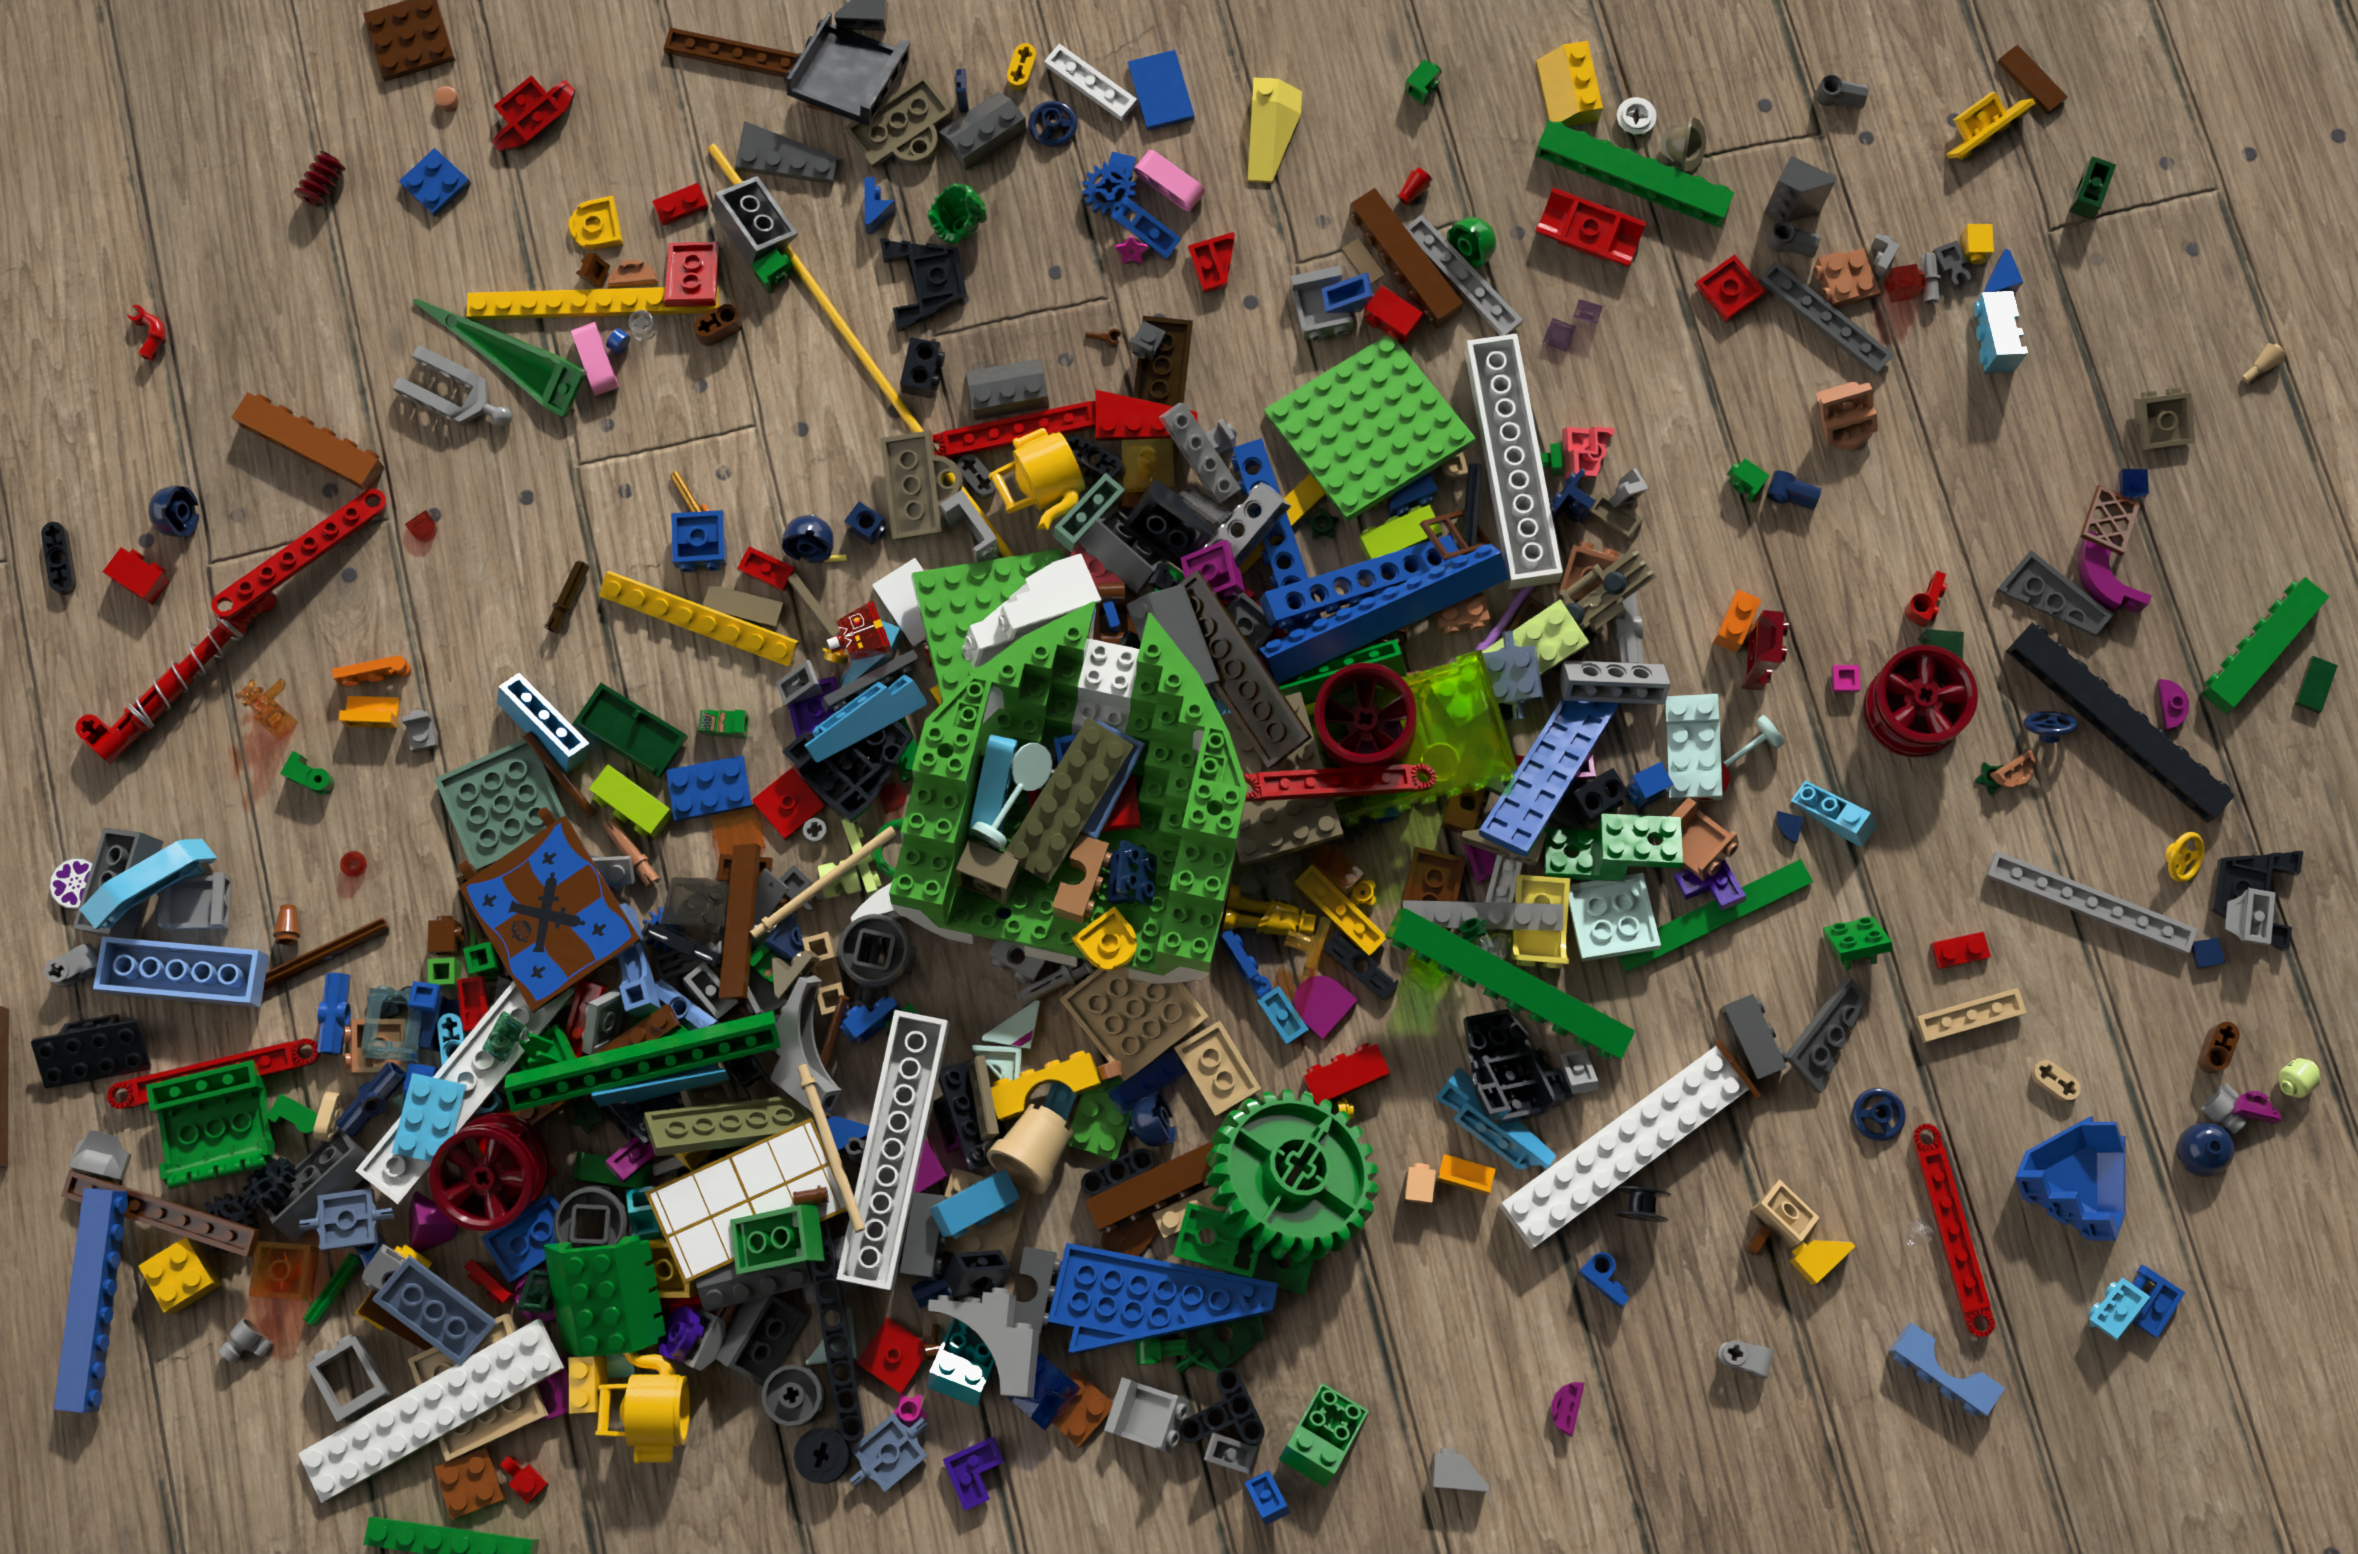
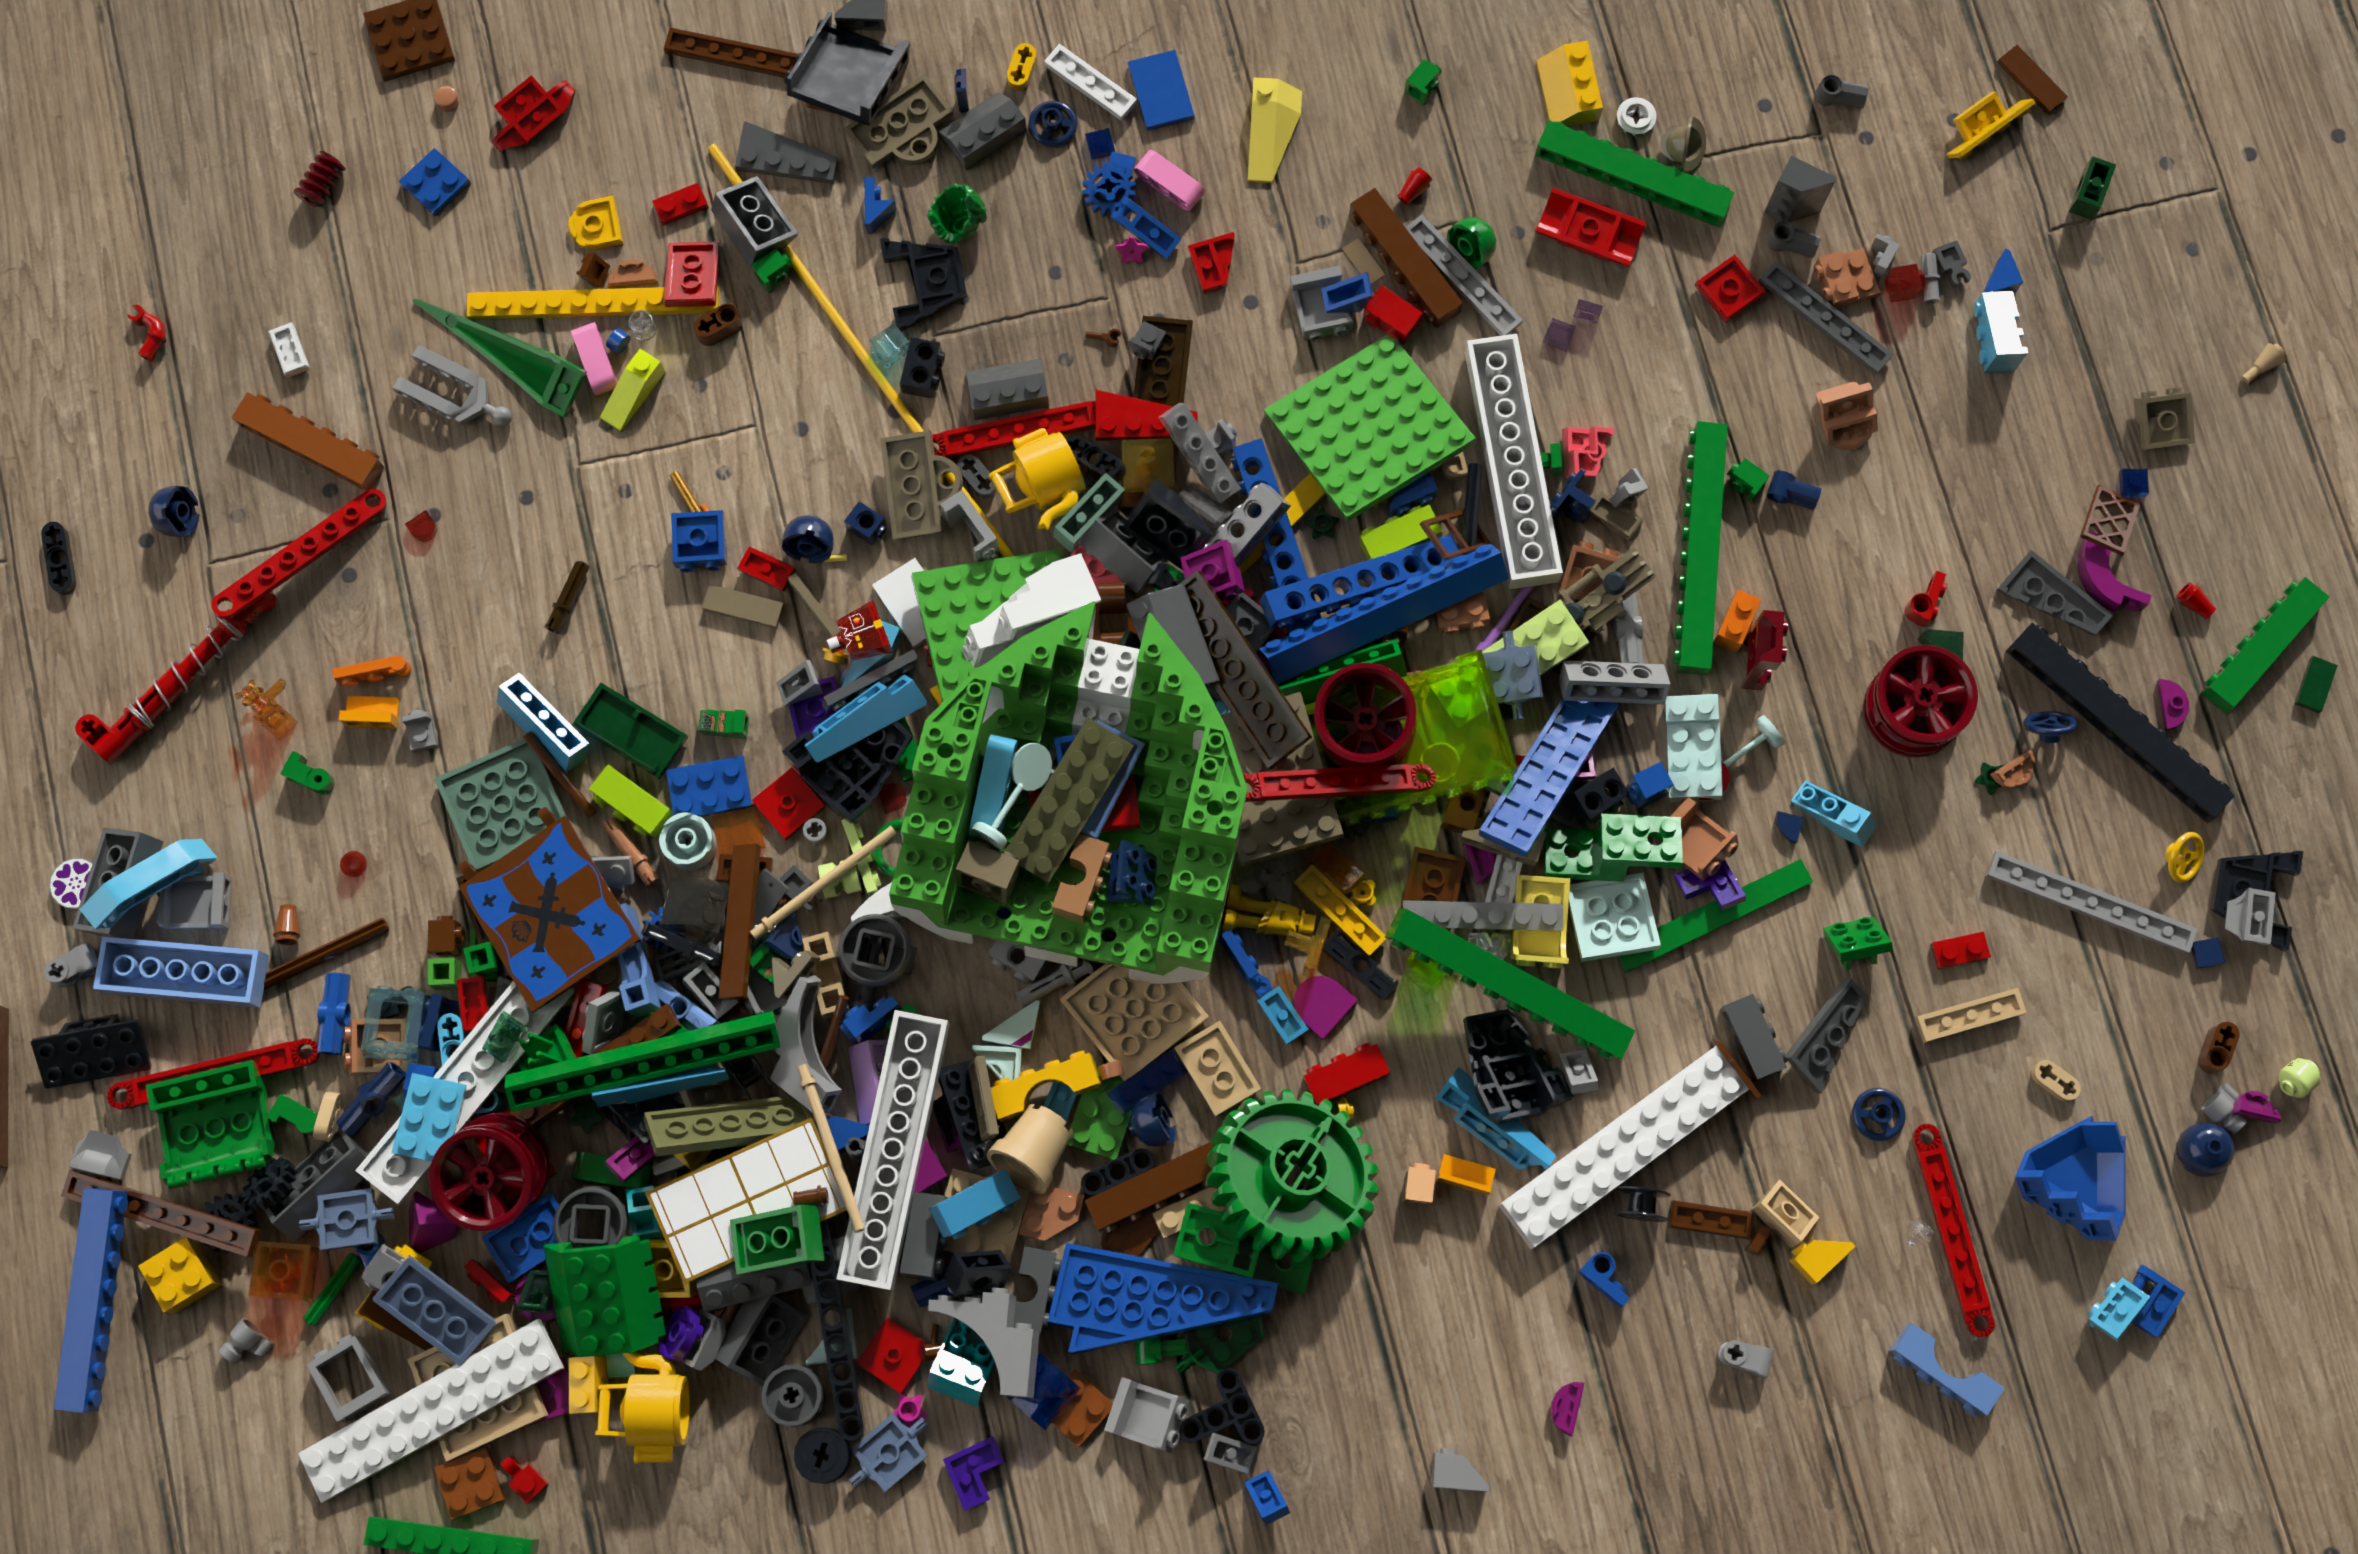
(136, 575): red brick -> none
(289, 350): none -> white plate
(424, 996): blue tile -> none
(632, 389): none -> neon yellow slope
(698, 618): yellow plate -> none
(702, 844): none -> light aqua brick
(866, 1068): none -> lavender panel
(889, 346): none -> clear light blue brick
(1050, 1213): none -> nougat plate
(1099, 143): none -> clear blue plate
(1108, 941): yellow tile -> none
(1111, 617): blue tile -> none
(1323, 1435): green slope -> none
(1472, 929): dark green plate -> none
(1701, 548): none -> green brick
(1710, 1219): none -> reddish brown tile
(1845, 678): dark pink plate -> none
(1977, 243): yellow brick -> none
(2194, 599): none -> red cone

